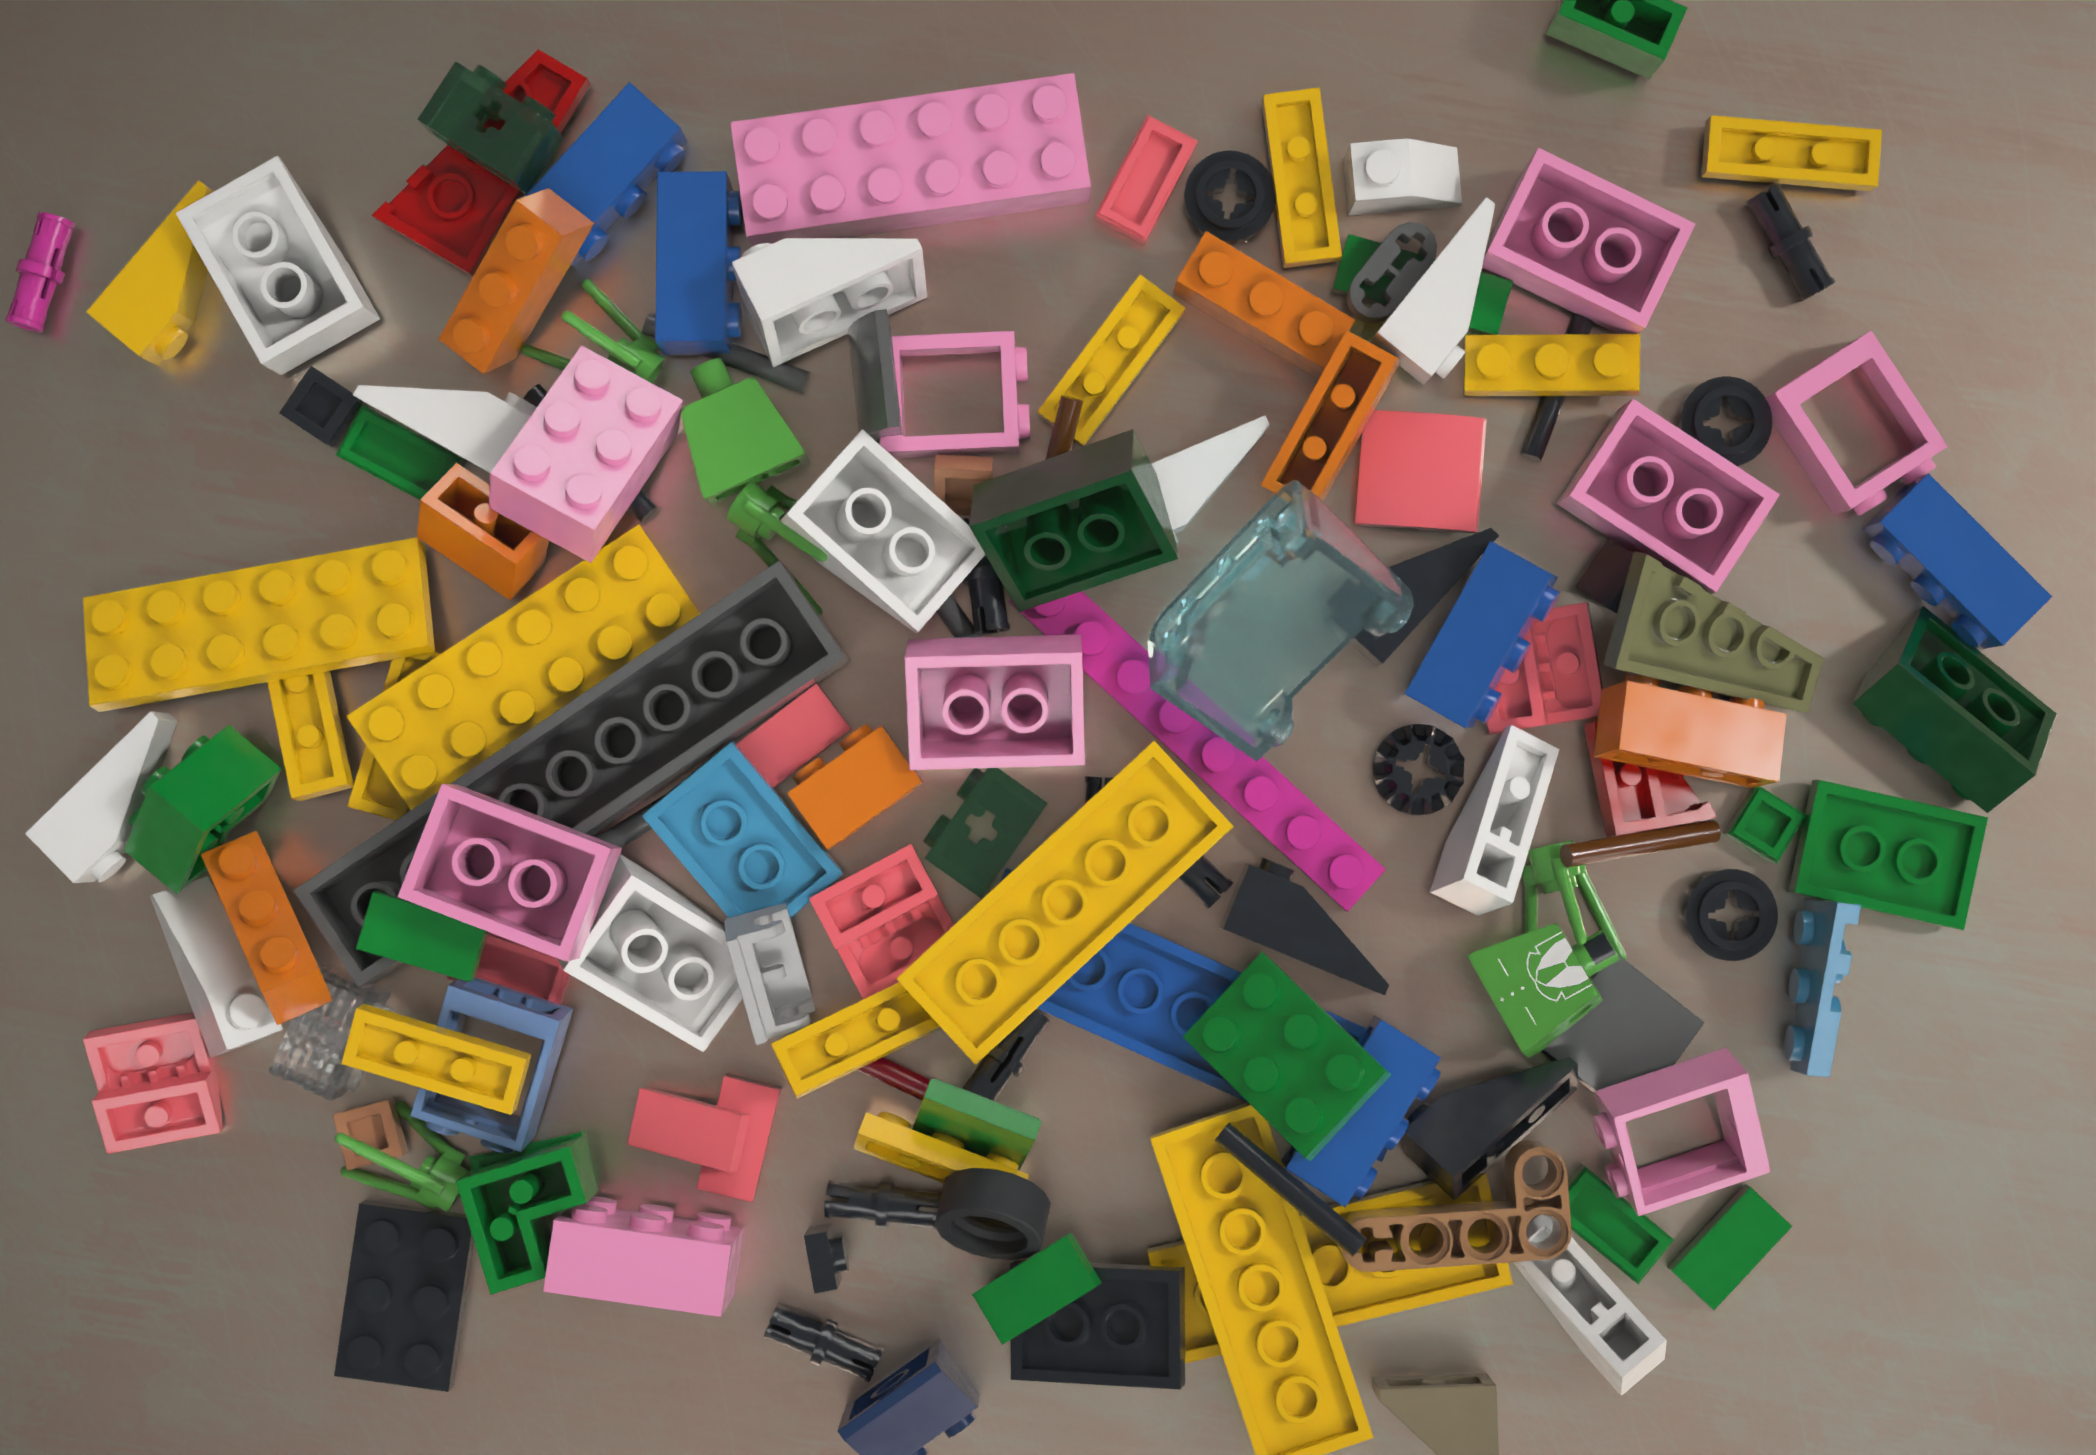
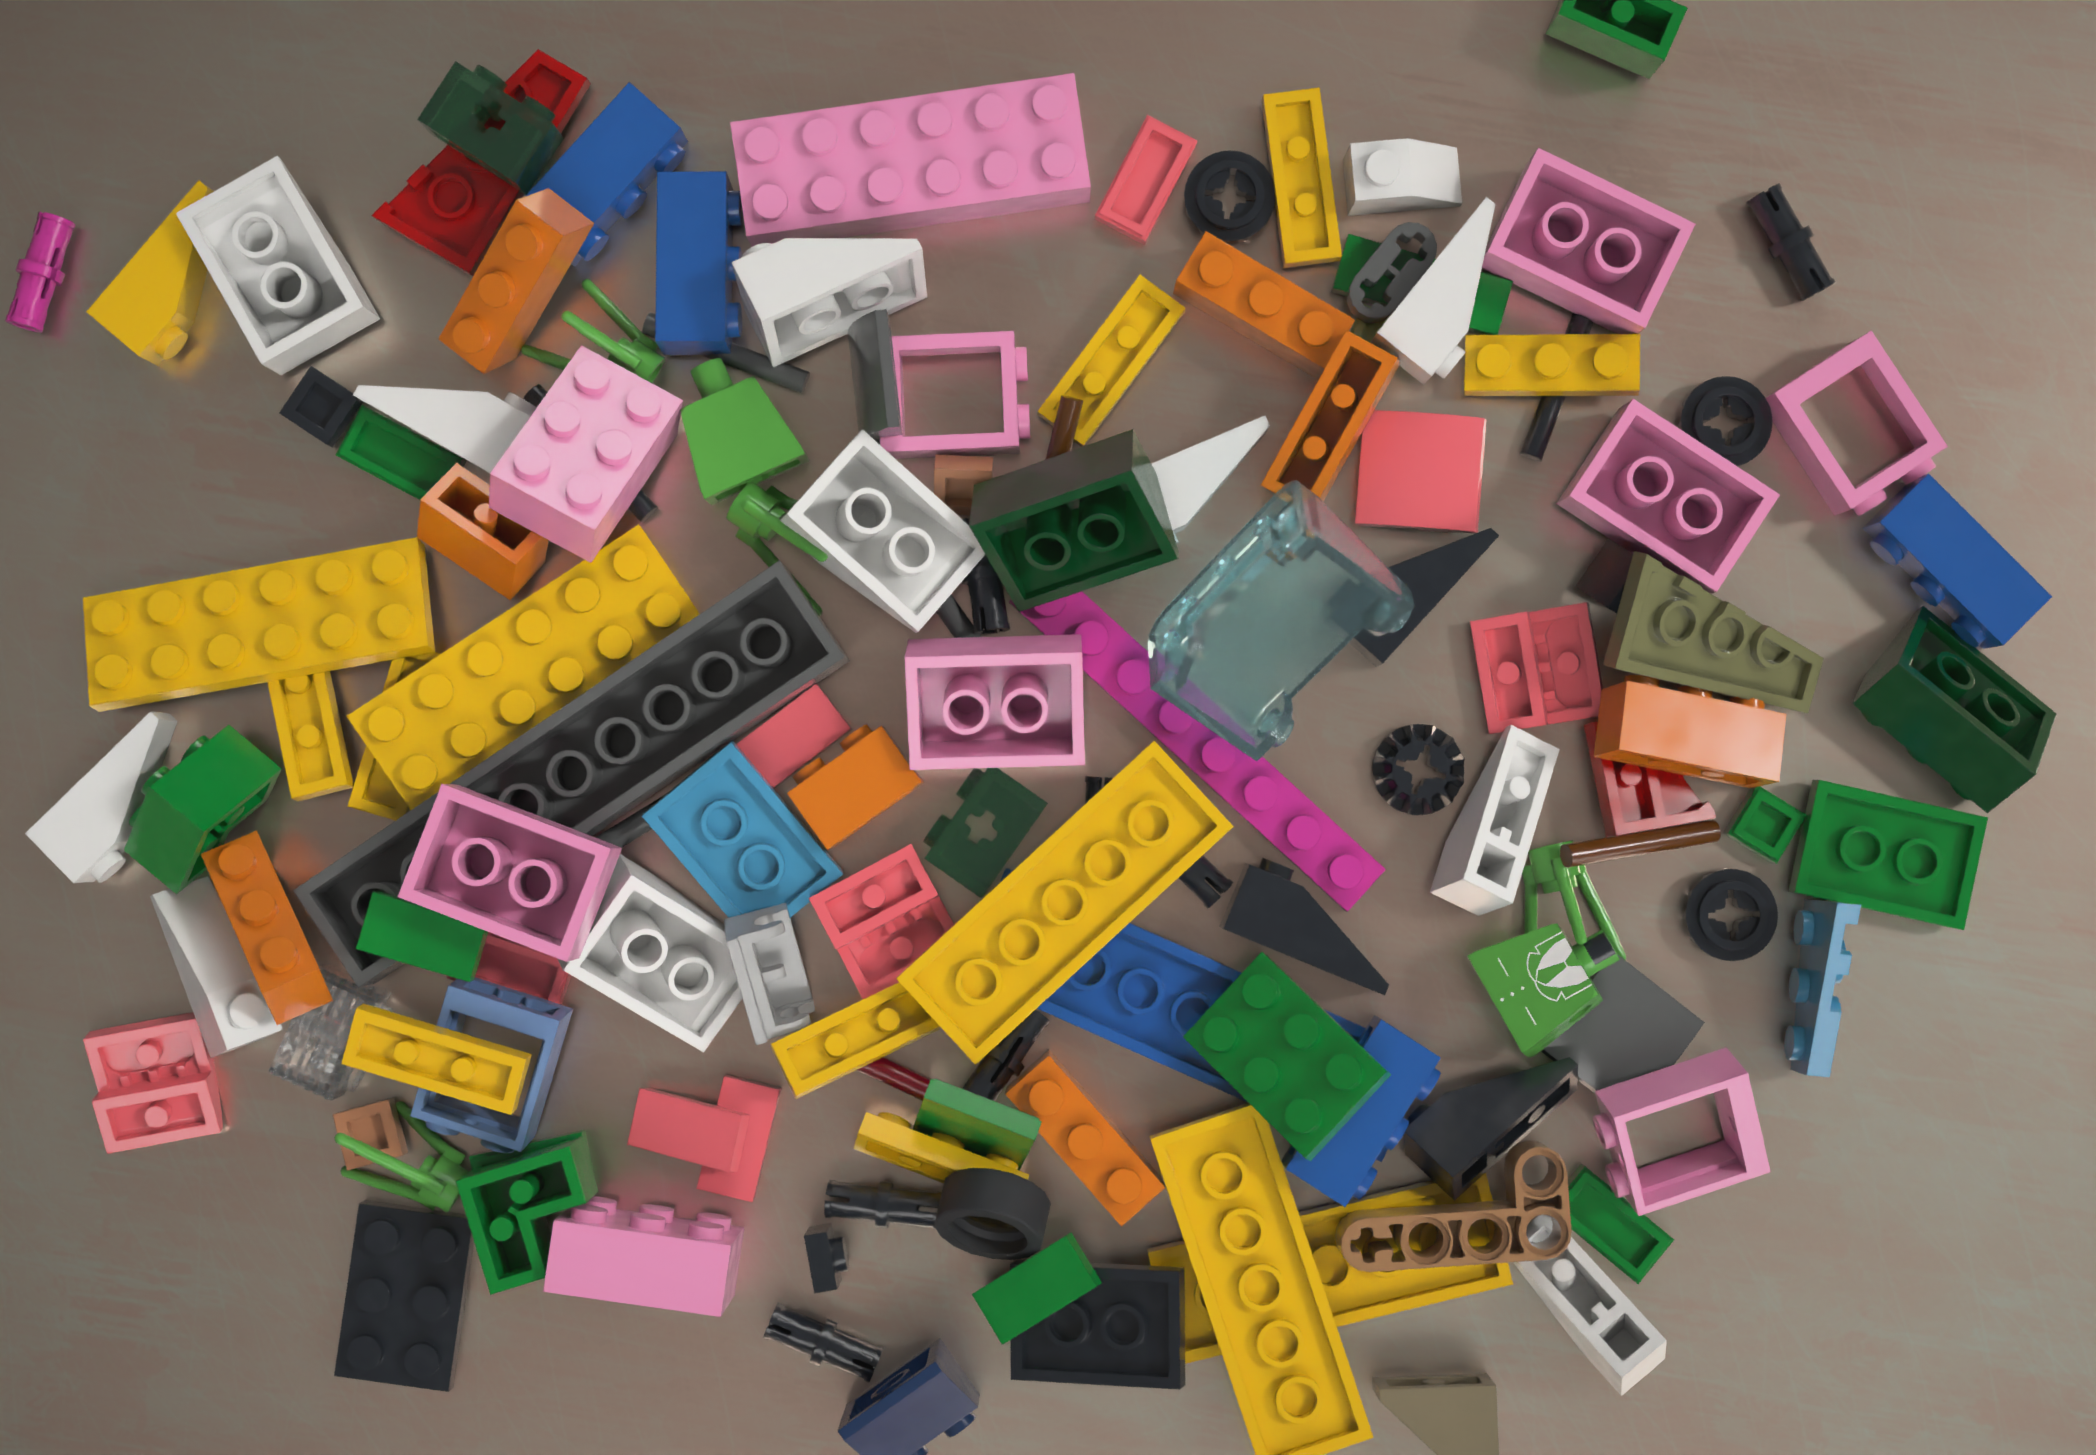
(1085, 1138): none -> orange brick
(1291, 1189): black bar -> none
(1483, 636): blue brick -> none
(1729, 1247): green tile -> none
(1791, 153): yellow plate -> none

